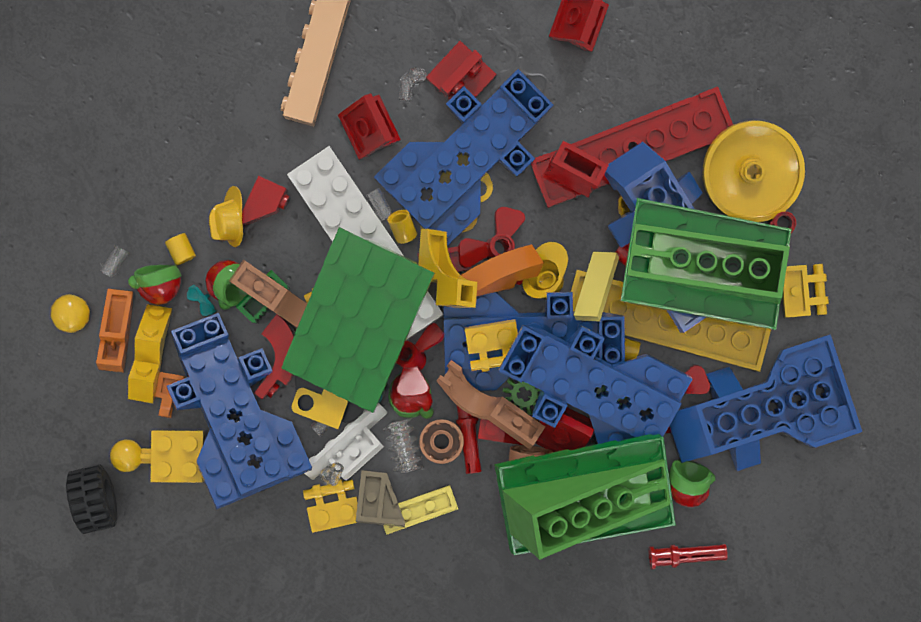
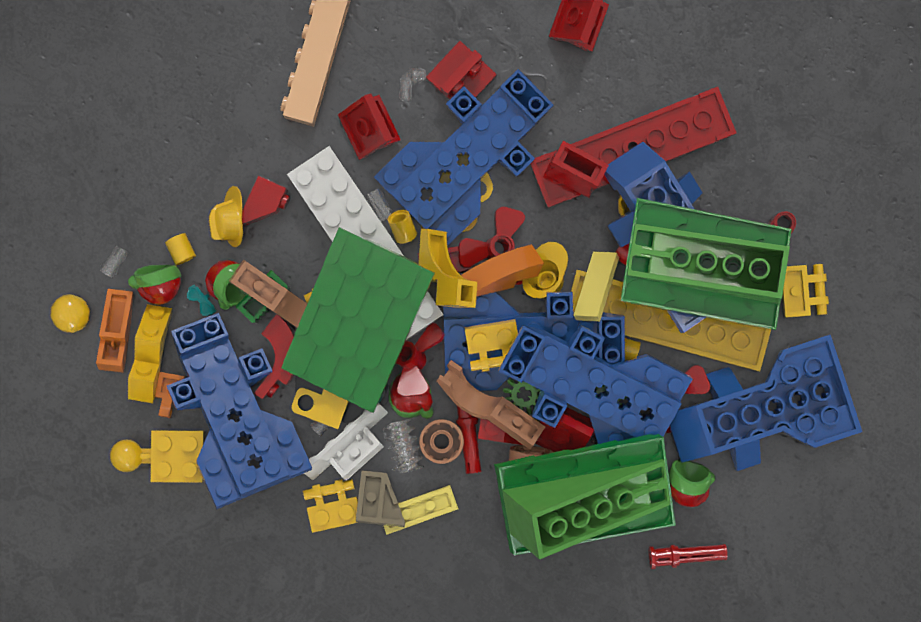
(91, 499): black tyre -> none
(332, 474): clear arm -> none
(753, 170): yellow dish -> none

